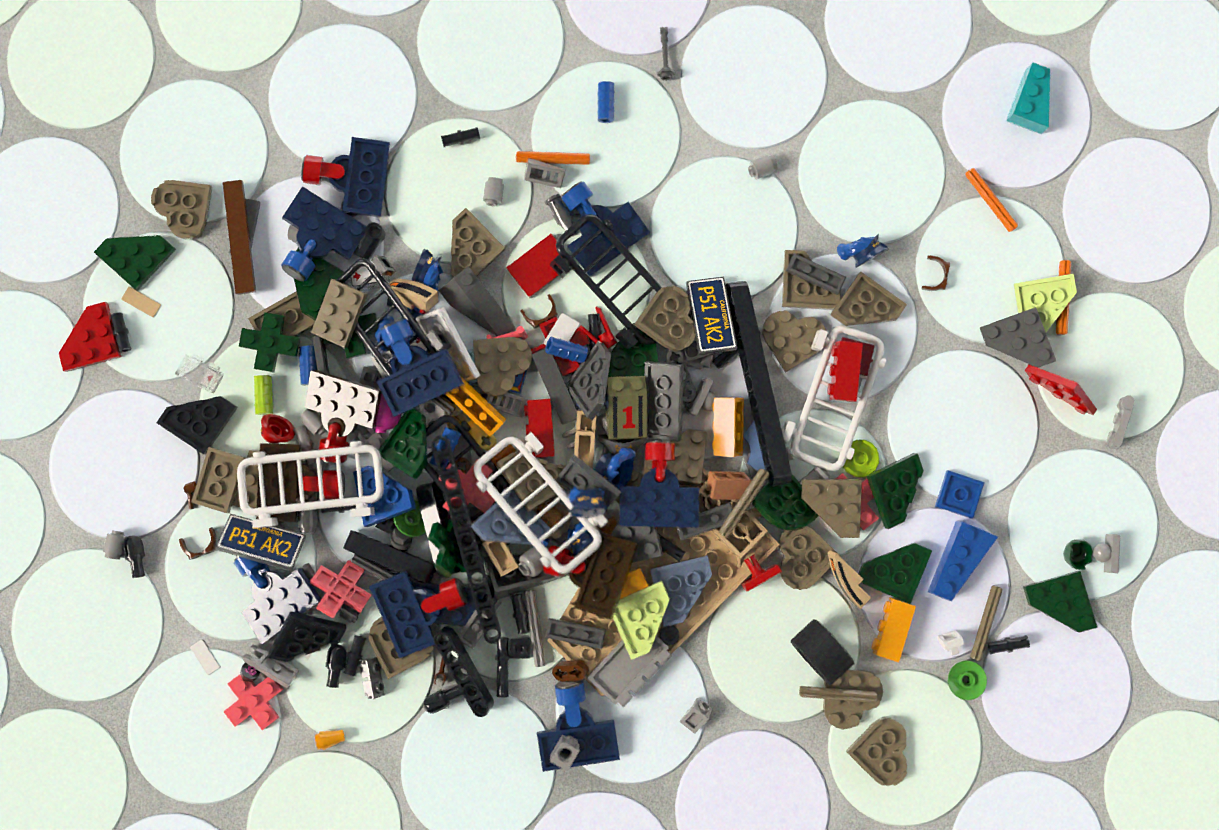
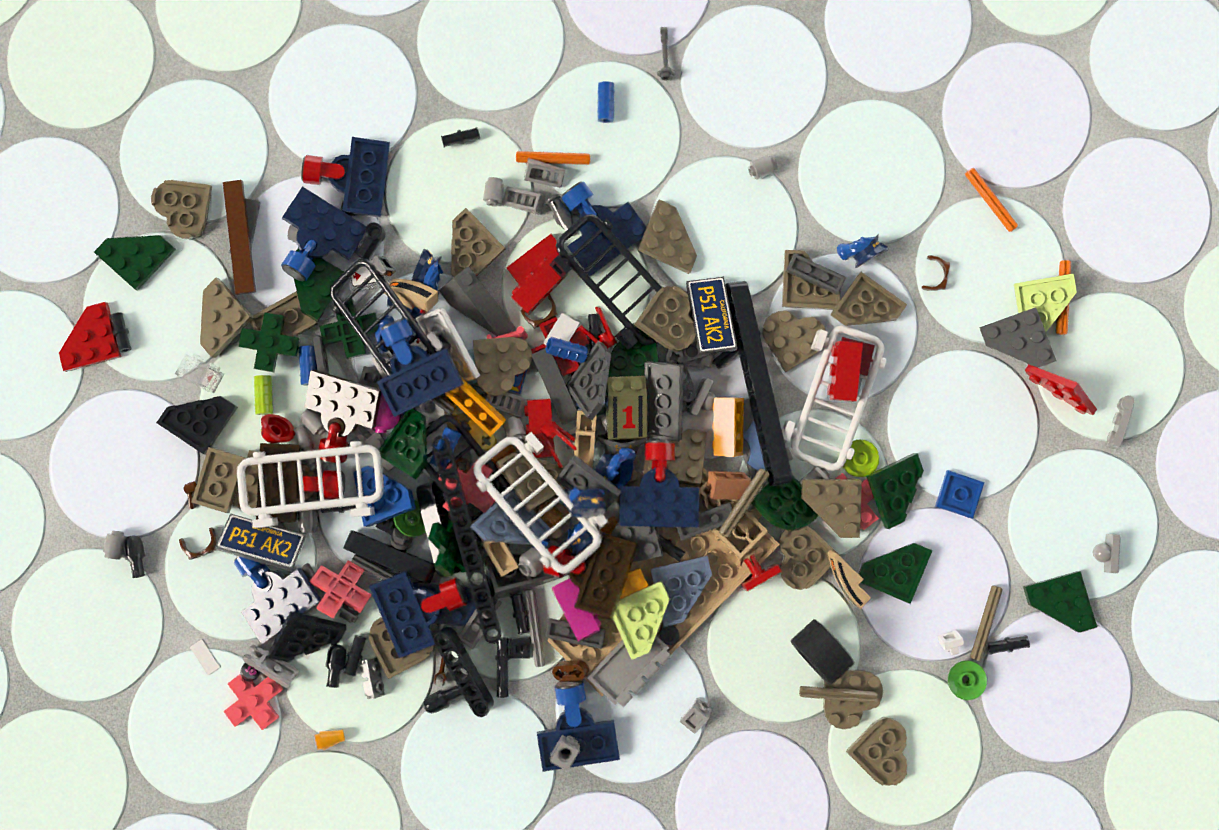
(140, 301): tan sticker -> none
(221, 317): none -> dark tan plate
(339, 313): dark tan plate -> none
(514, 428): none -> light grey brick
(537, 286): none -> red brick
(539, 202): none -> light grey slope
(551, 429): none -> red plant
(581, 622): none -> dark pink brick
(668, 239): none -> dark tan plate
(893, 629): light orange brick -> none
(960, 558): blue wedge -> none
(1032, 100): teal wedge -> none
(1078, 554): dark green hair -> none

